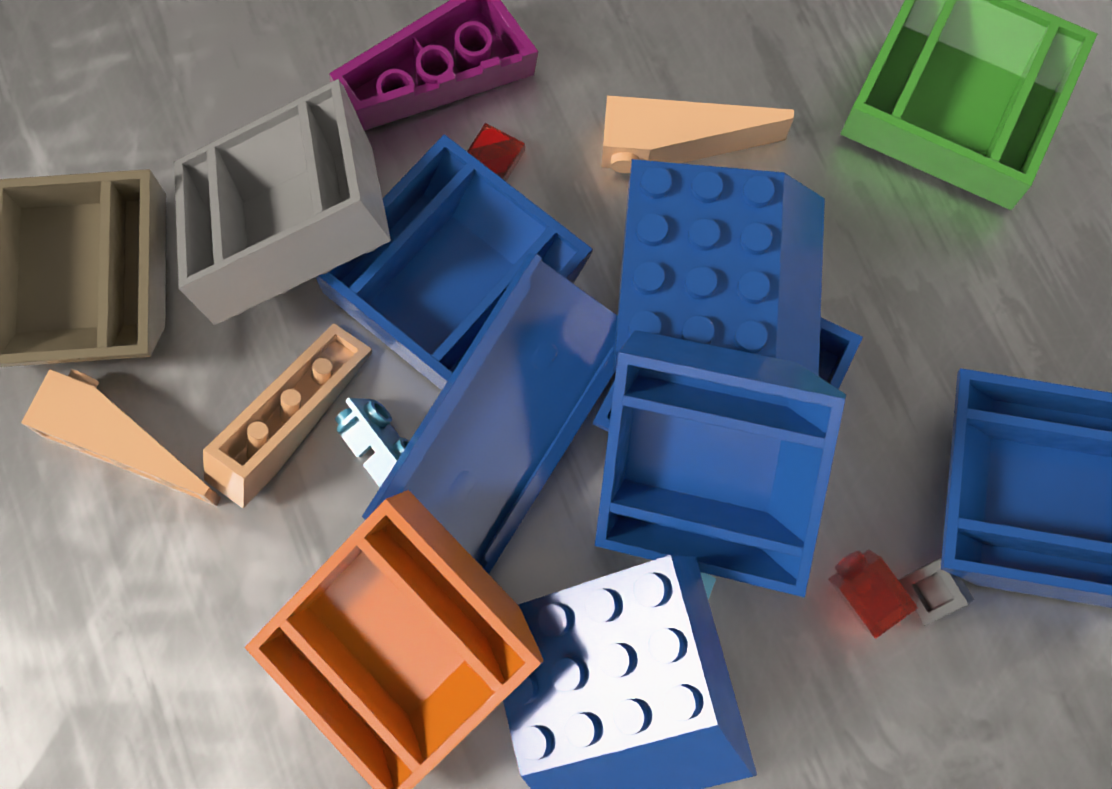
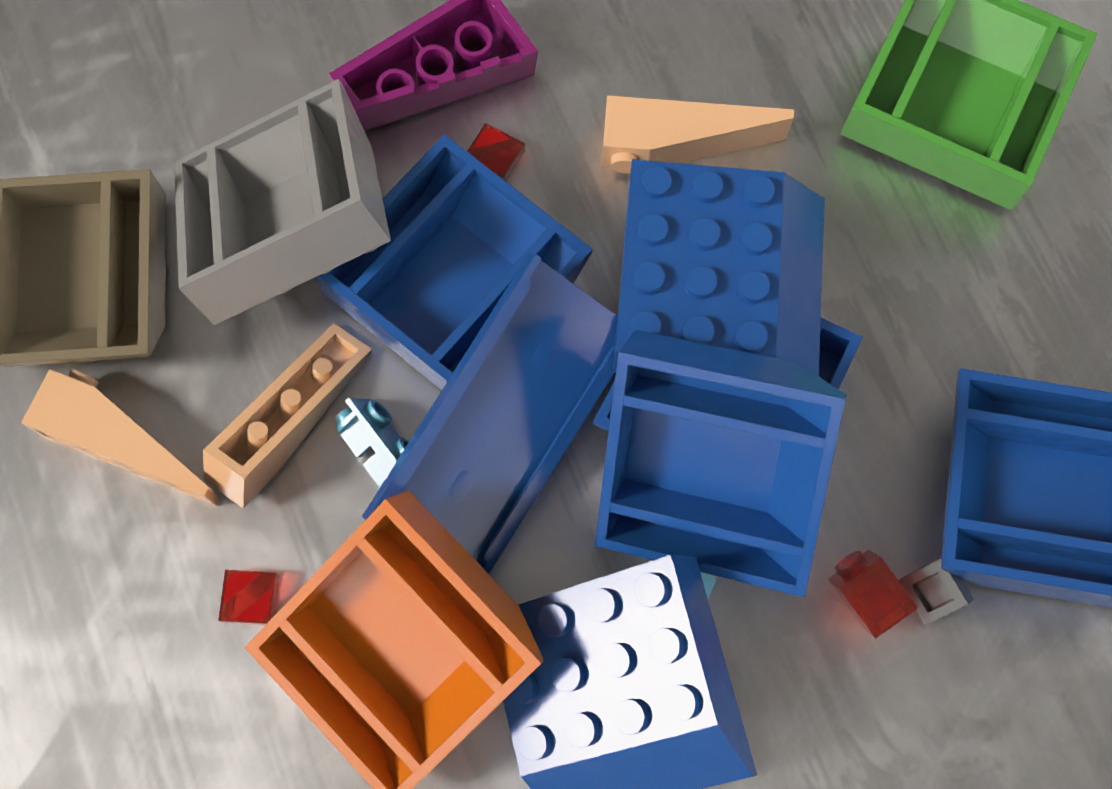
(248, 597): none -> clear red tile

